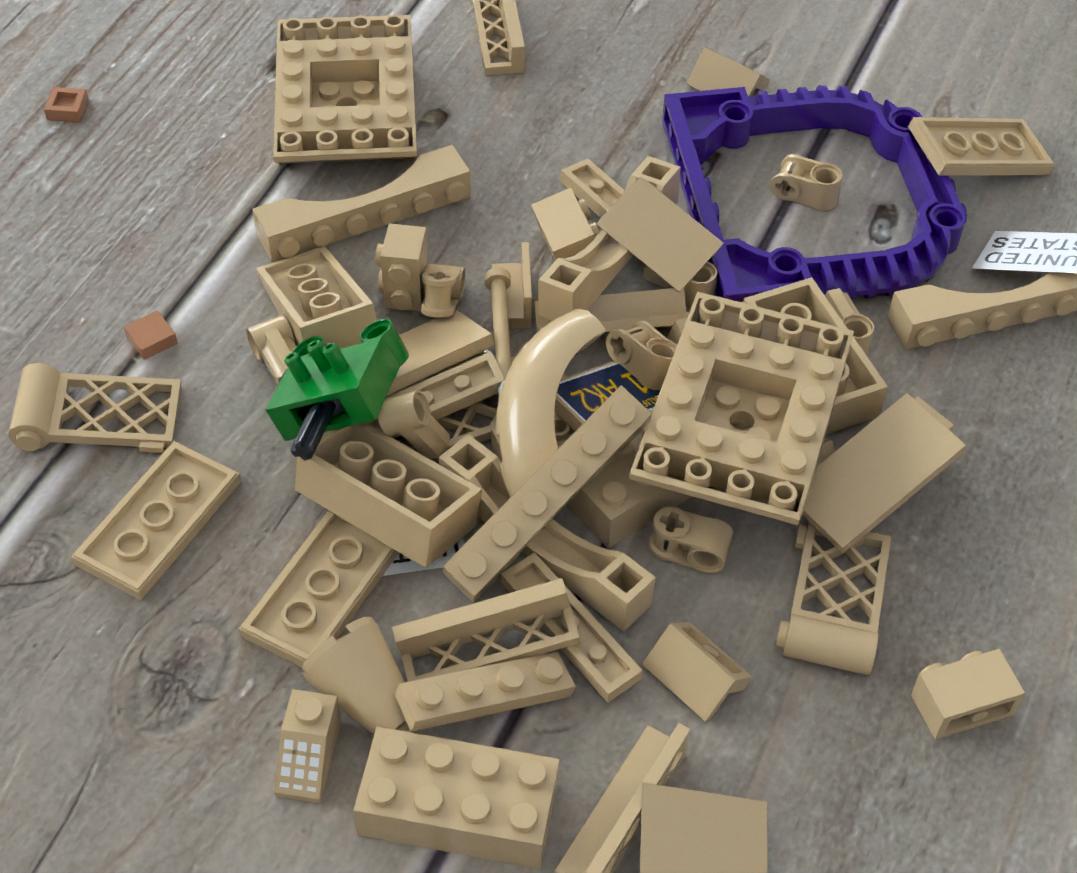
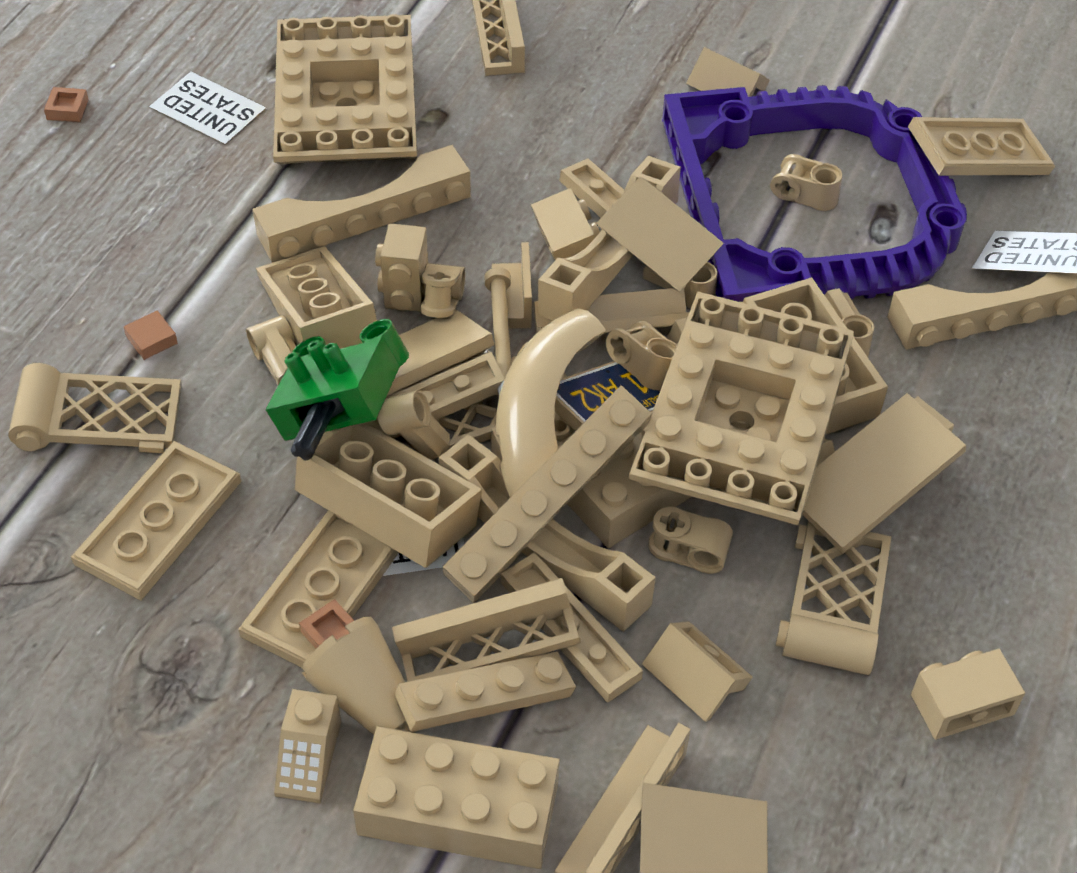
(207, 107): none -> white sticker
(324, 623): none -> nougat tile

